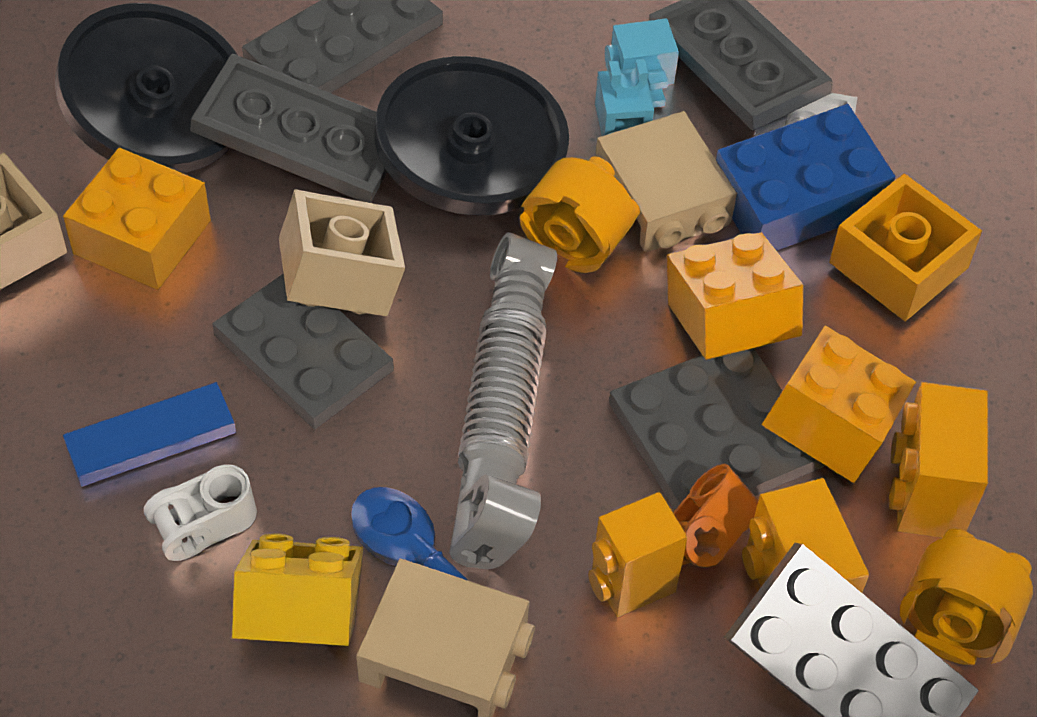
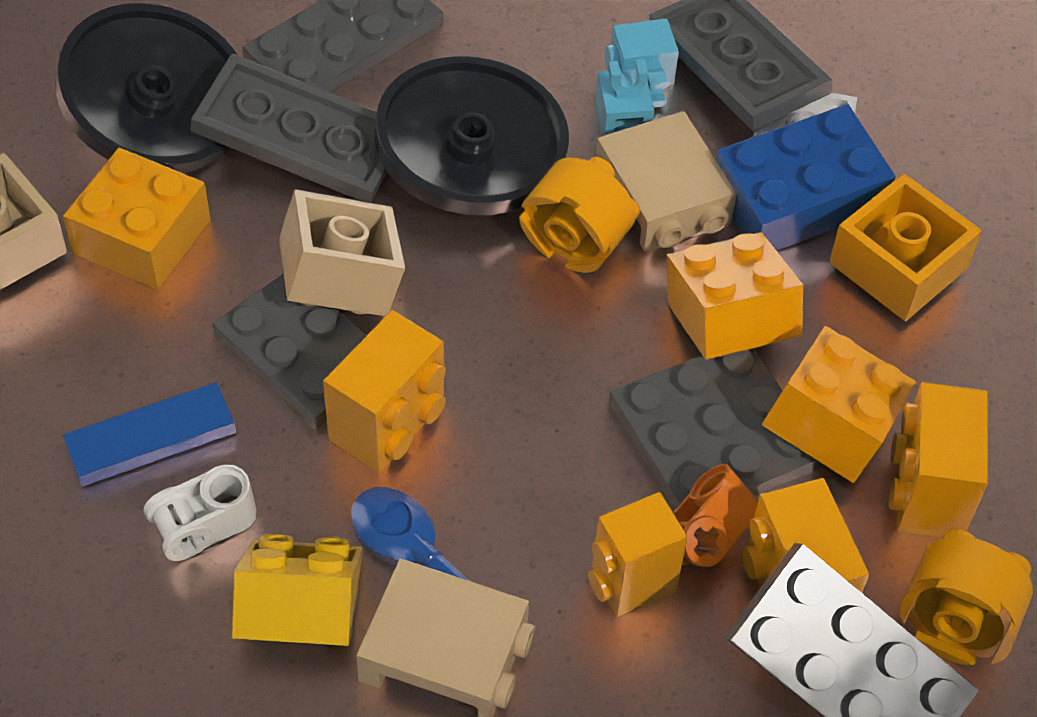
(385, 391): none -> light orange brick
(493, 511): light grey piece -> none

